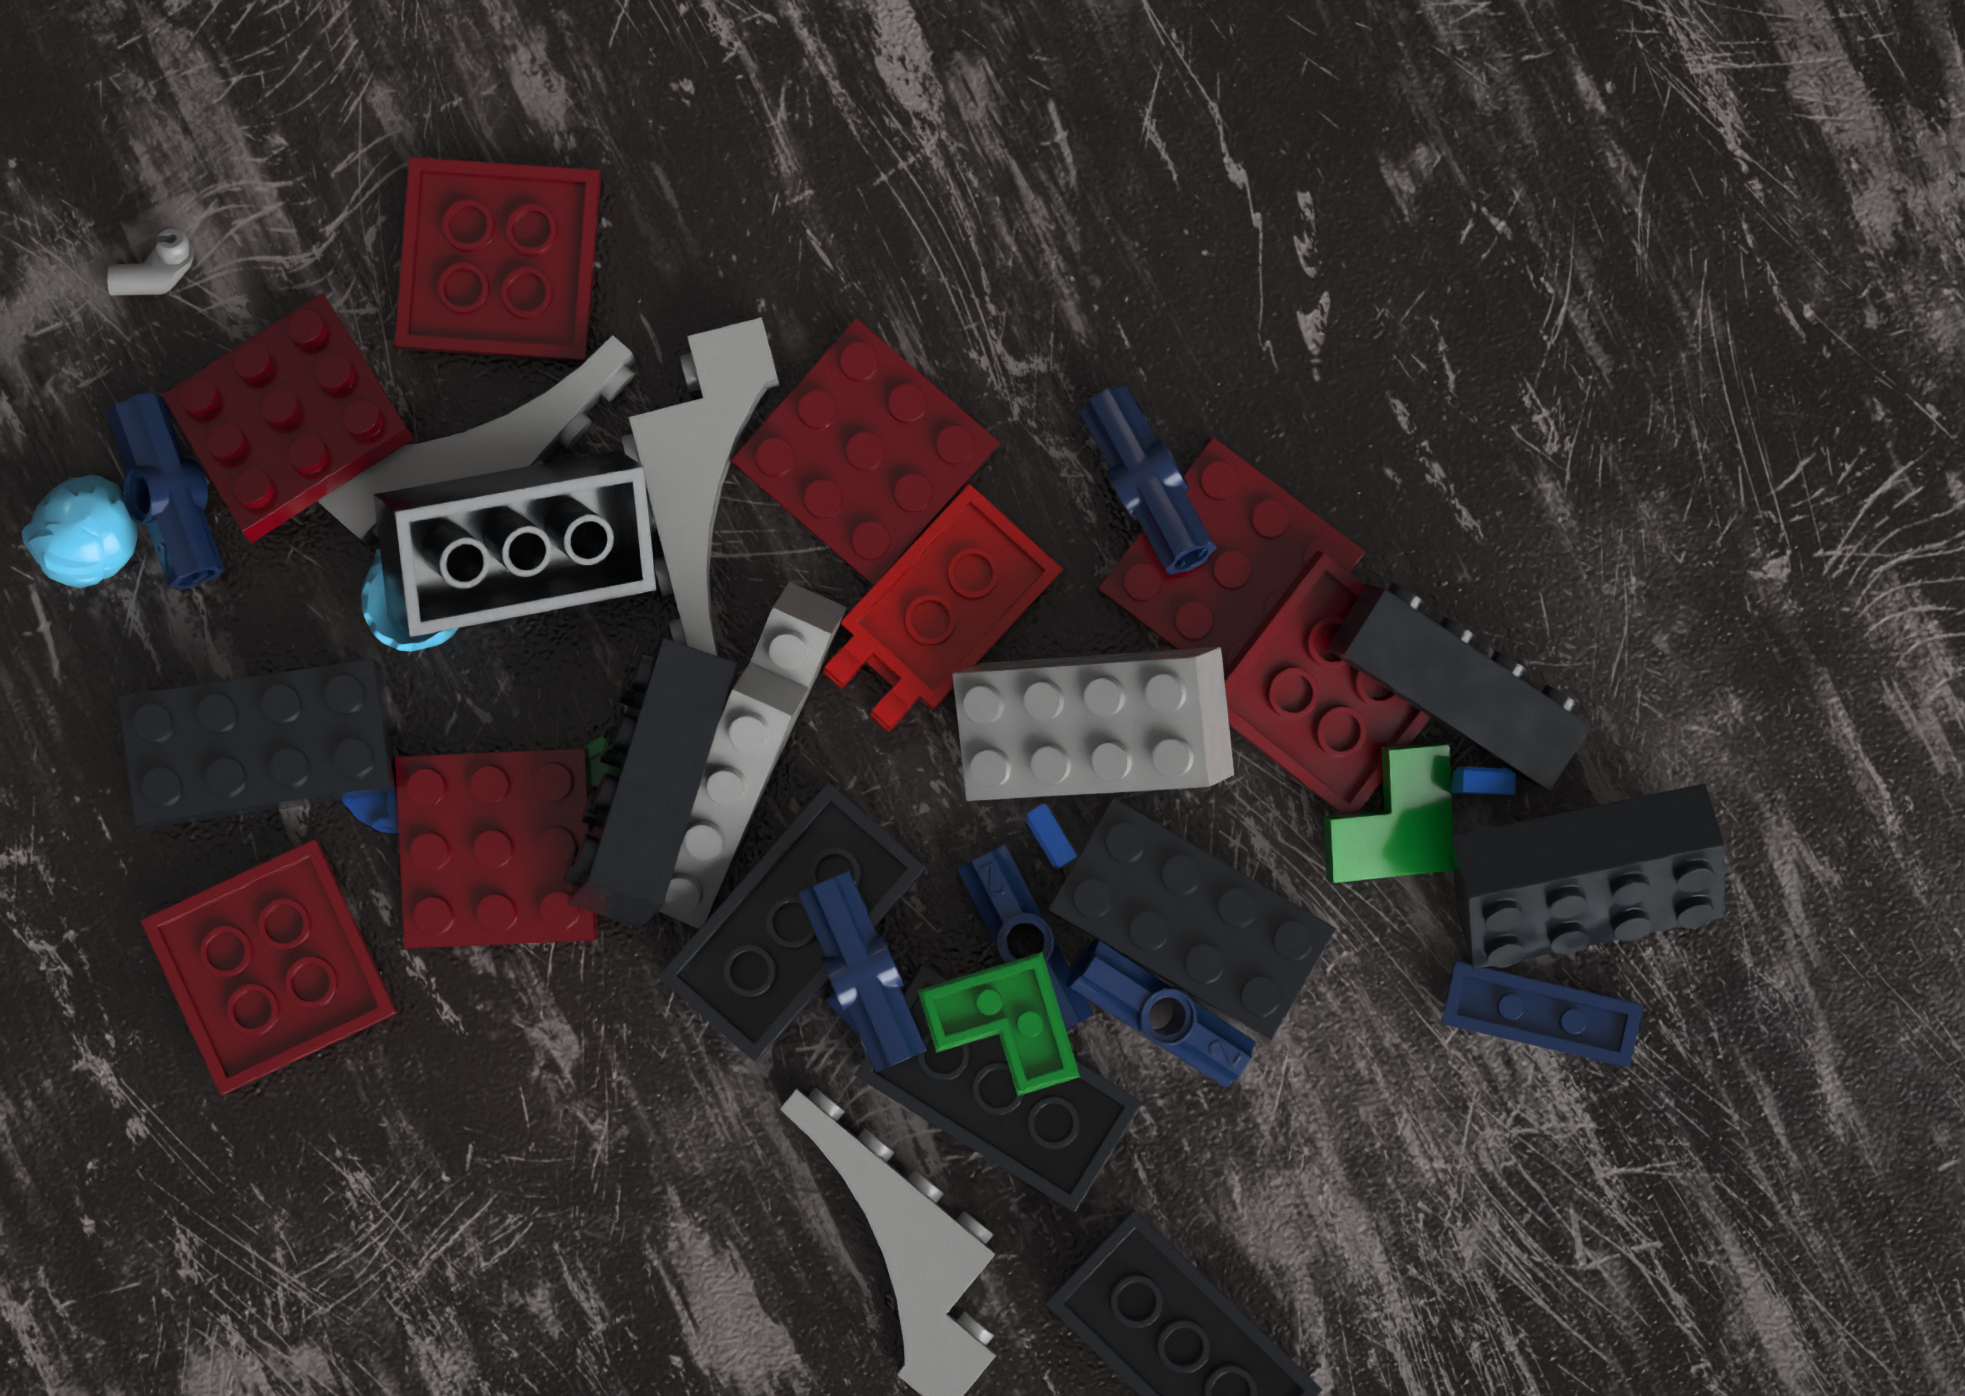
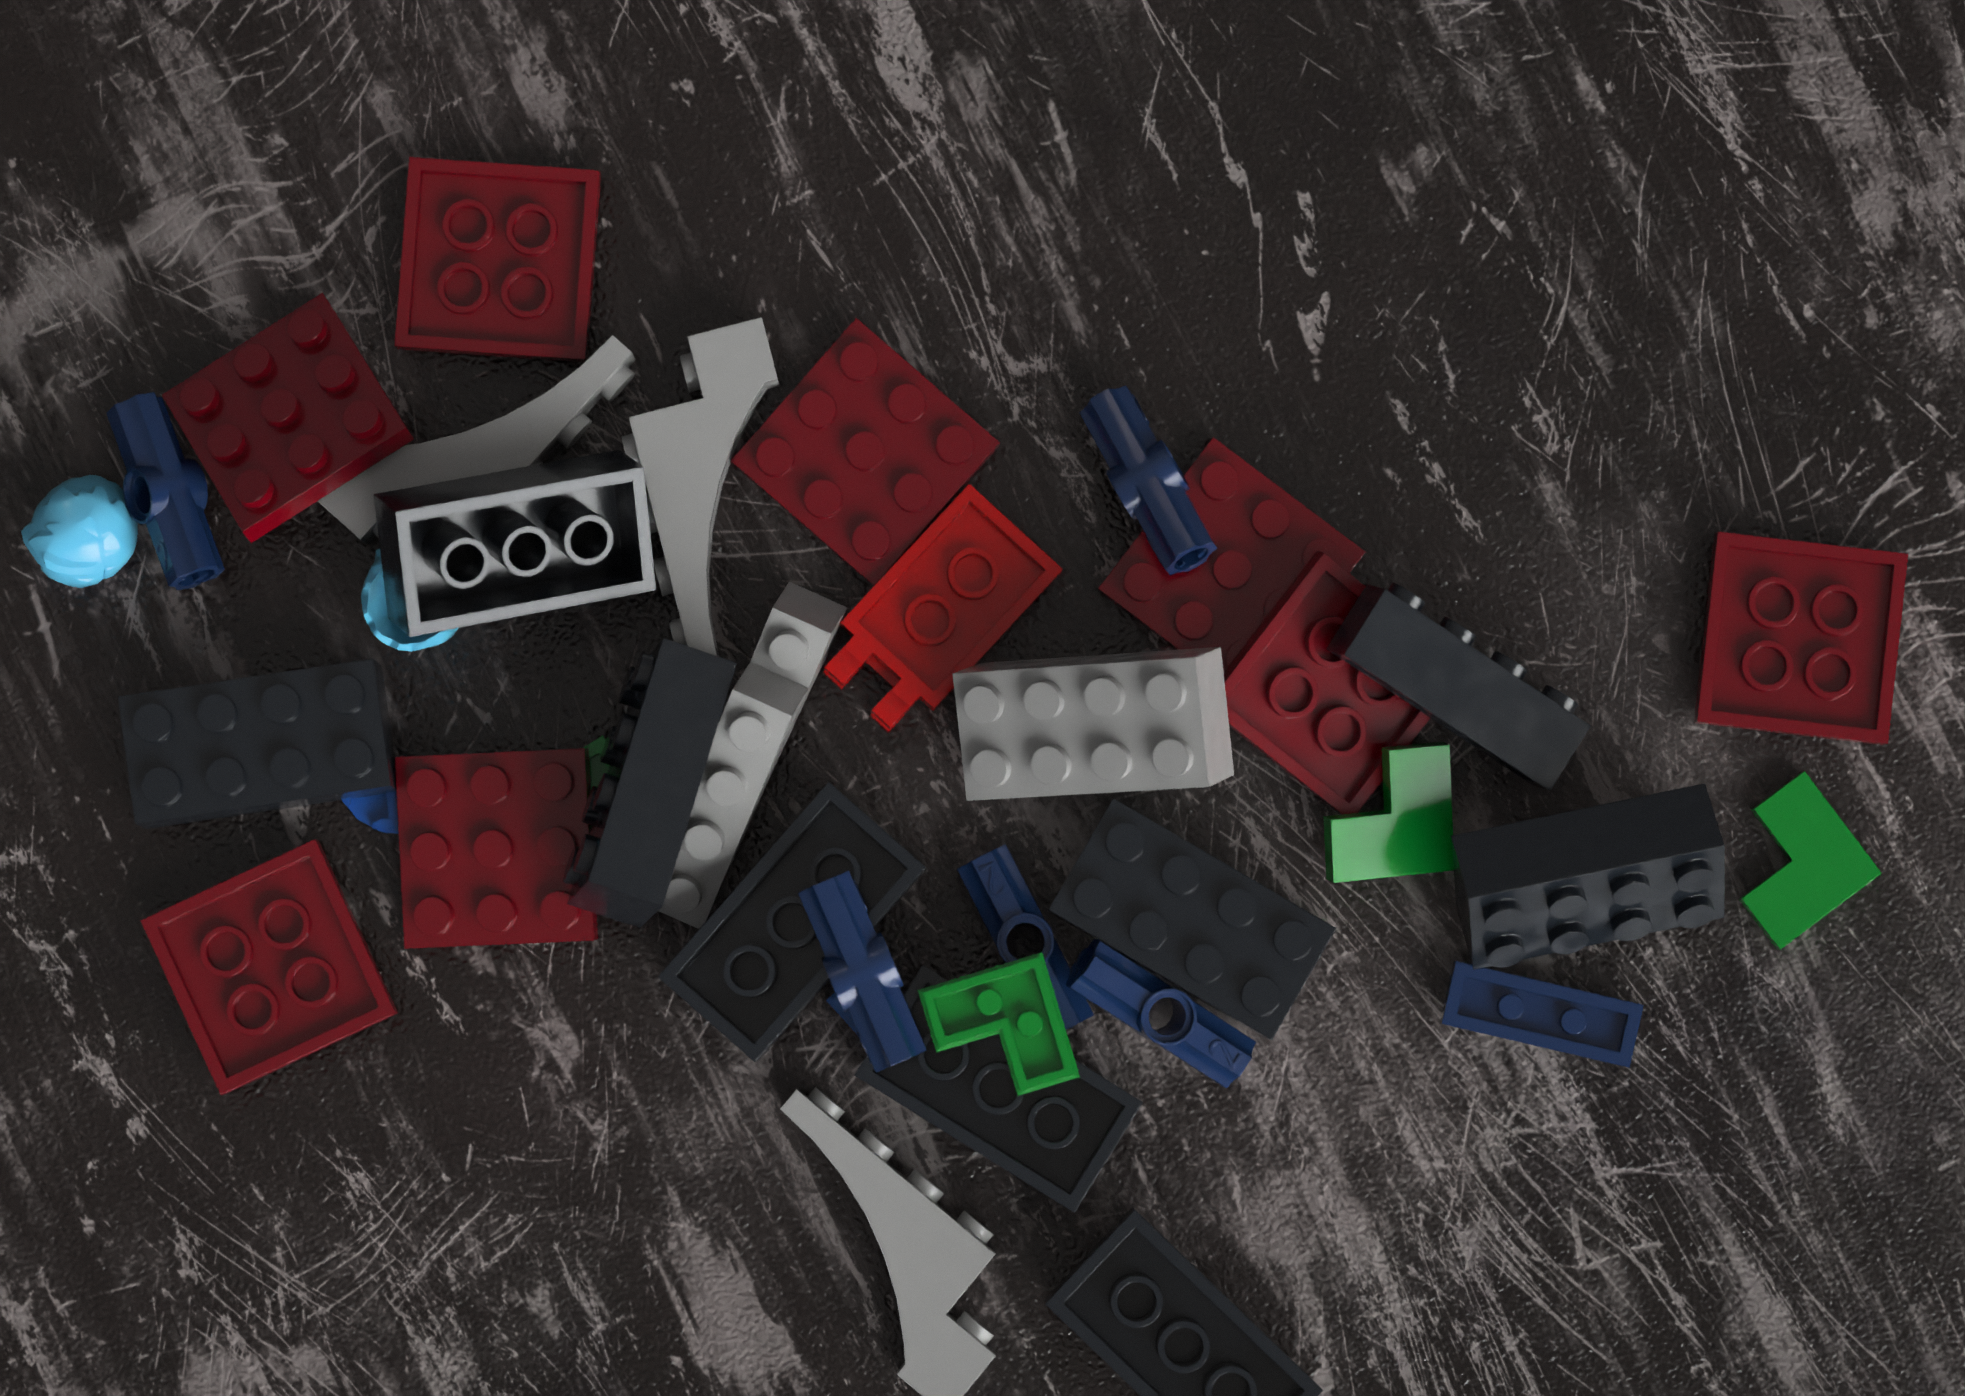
(158, 272): light grey arm -> none
(1050, 836): blue tile -> none
(1483, 781): blue tile -> none
(1801, 638): none -> dark red plate
(1822, 866): none -> green tile

